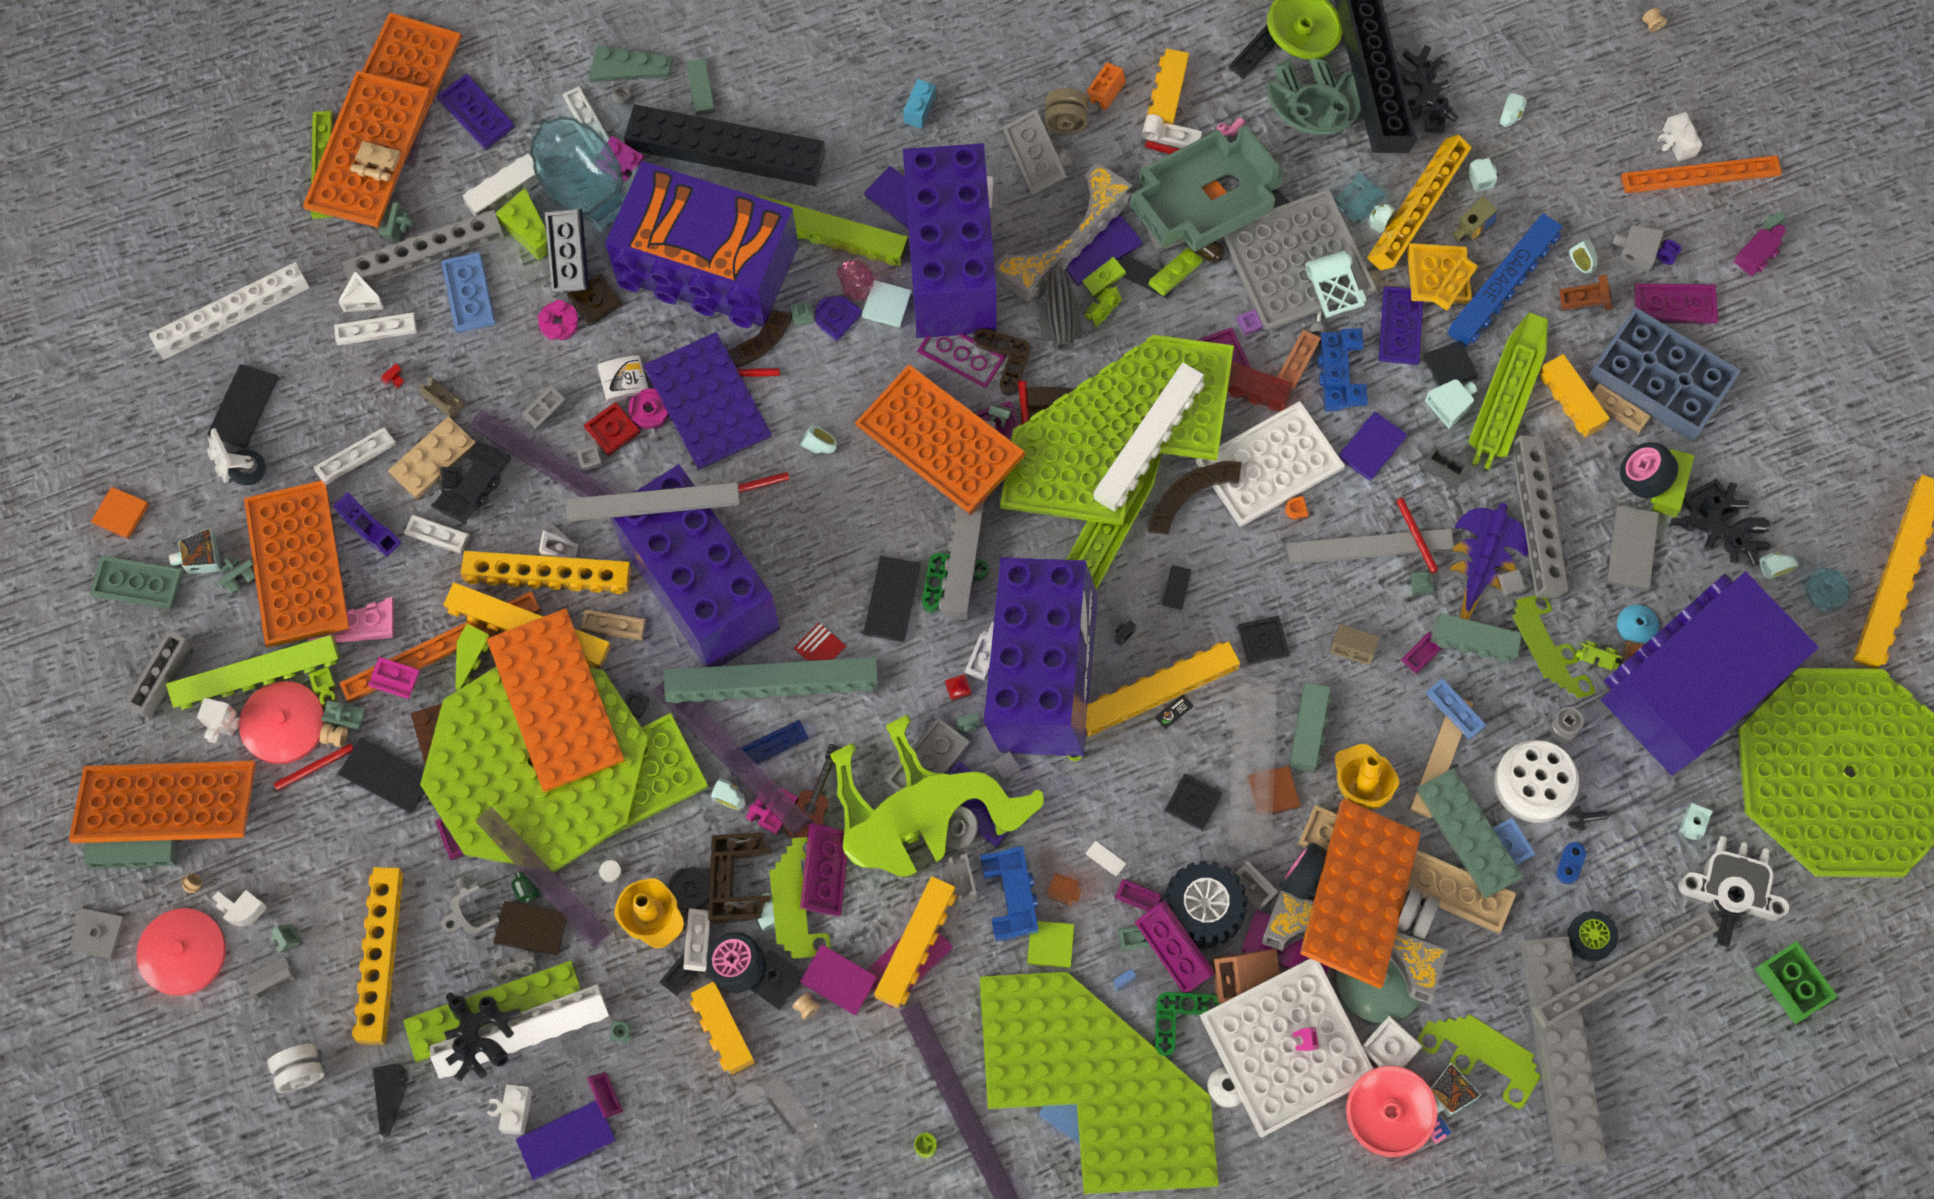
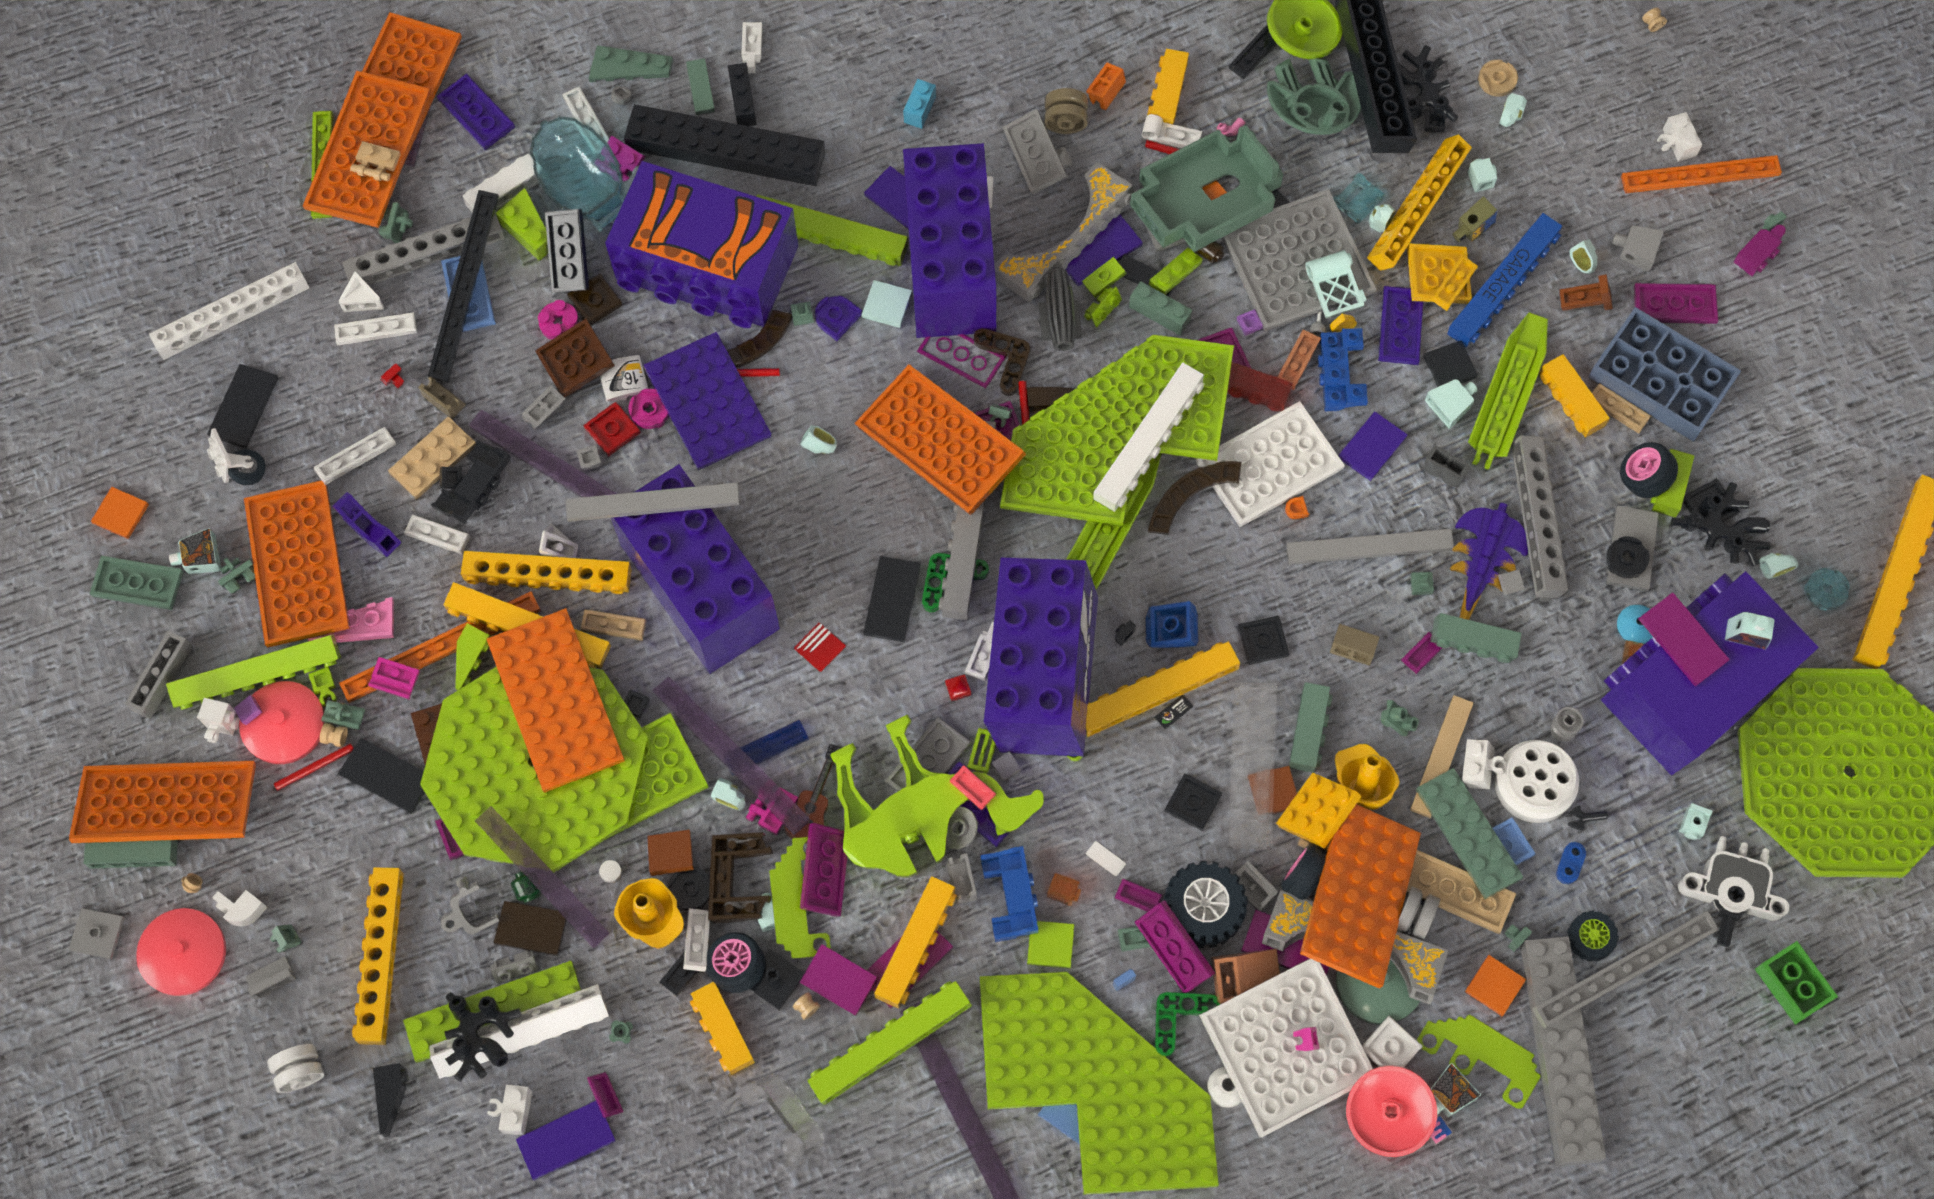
(248, 710): none -> medium lavender tile
(463, 286): none -> black plate
(574, 358): none -> reddish brown plate
(670, 852): none -> dark orange tile
(742, 94): none -> black brick
(751, 44): none -> white hinge
(763, 482): red bar -> none
(770, 679): sand green brick -> none
(855, 278): clear pink animal -> none
(889, 1043): none -> lime brick
(925, 1141): lime wheel -> none
(968, 723): sand green plate -> none
(972, 787): none -> coral tile
(979, 767): none -> lime tile
(1160, 308): none -> sand green brick
(1172, 625): none -> blue slope
(1176, 587): black tile -> none
(1318, 810): none -> yellow plate
(1343, 322): none -> yellow tile
(1398, 718): none -> sand green hips
(1417, 535): red bar -> none
(1455, 709): medium blue plate -> none
(1480, 763): none -> white brick
(1495, 985): none -> orange tile
(1498, 78): none -> tan tile
(1516, 936): none -> sand green tile
(1546, 654): lime piece -> none
(1590, 652): lime hinge -> none
(1622, 568): none -> black plate
(1669, 251): dark purple wheel -> none
(1683, 639): none -> magenta tile
(1753, 630): none -> light aqua torso

